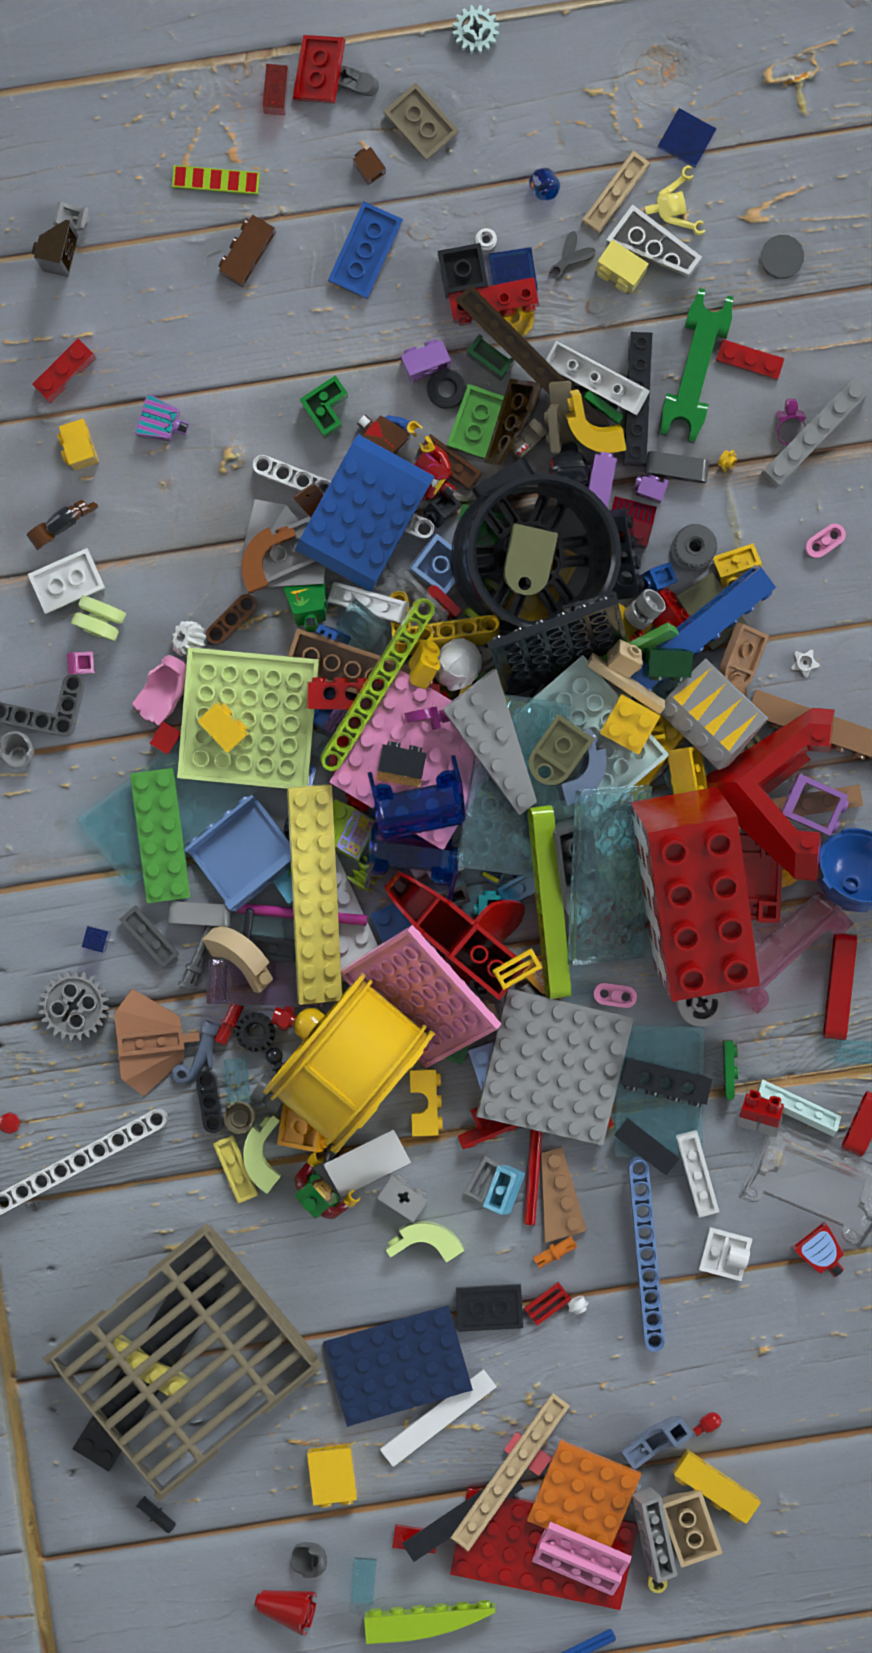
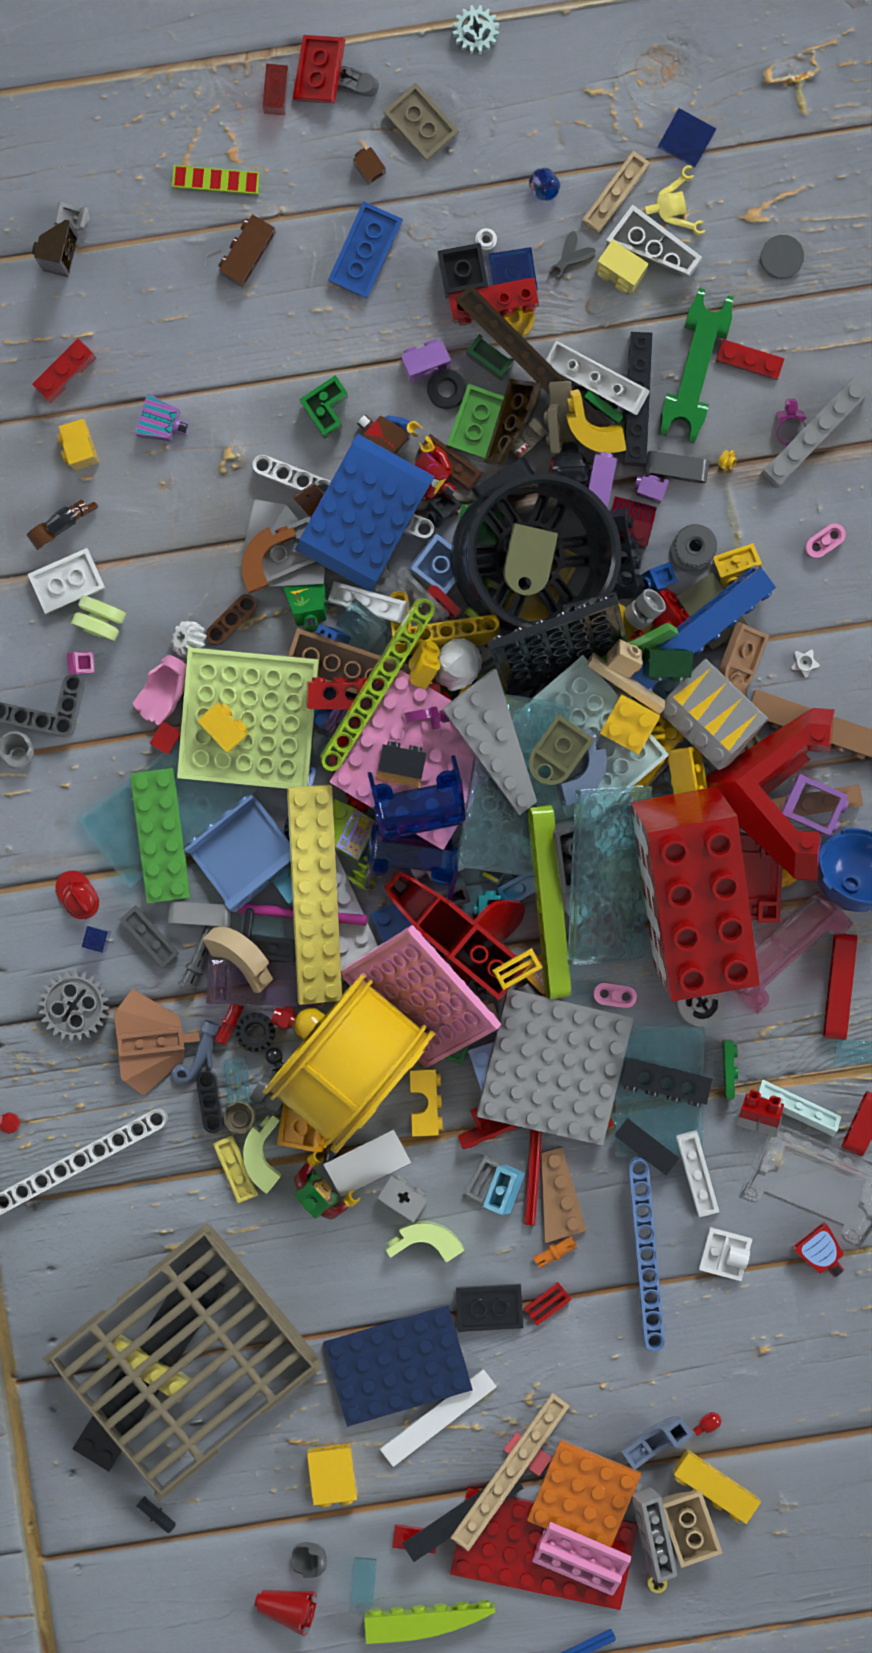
(77, 894): none -> red piece
(578, 1305): white plate -> none

